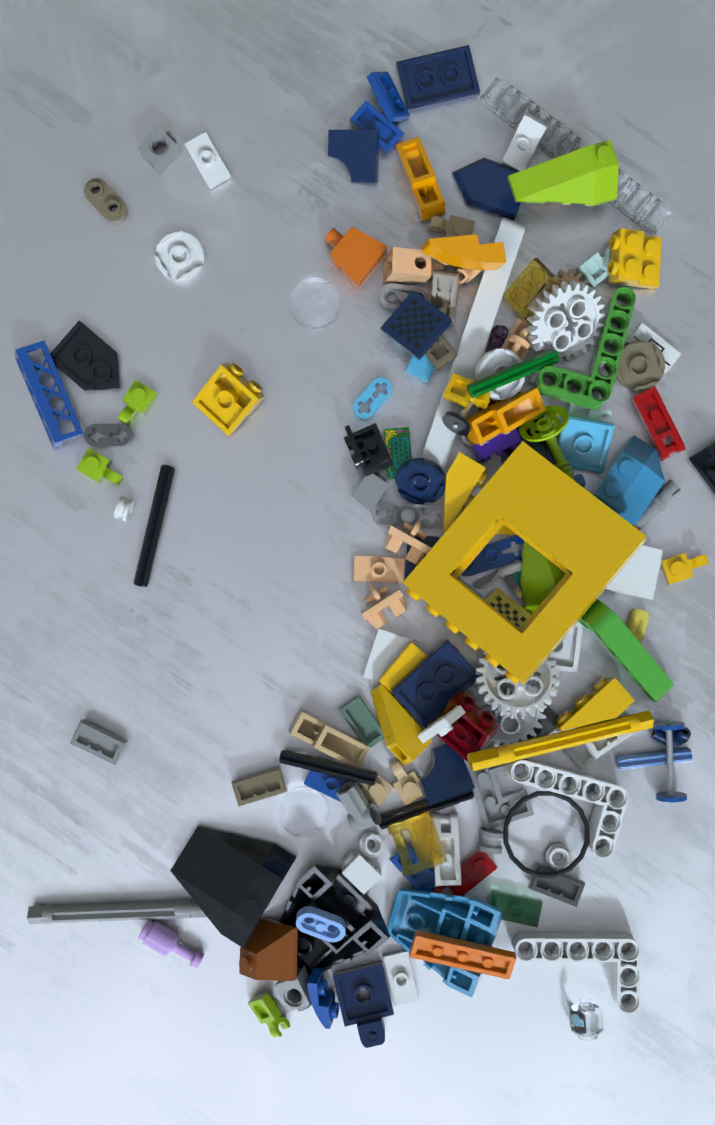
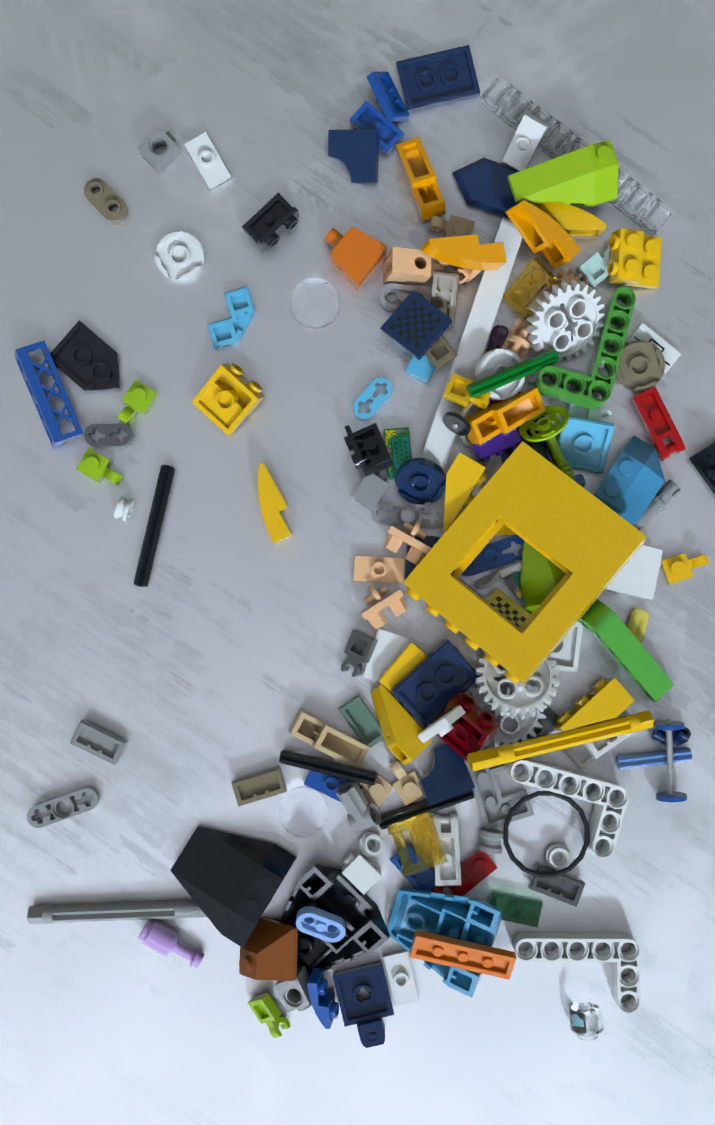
(44, 806): none -> light grey beam
(231, 330): none -> medium azure tile
(271, 222): none -> black bracket
(272, 506): none -> yellow slope
(360, 649): none -> dark grey plate
(543, 233): none -> light orange slope
(573, 219): none -> yellow slope

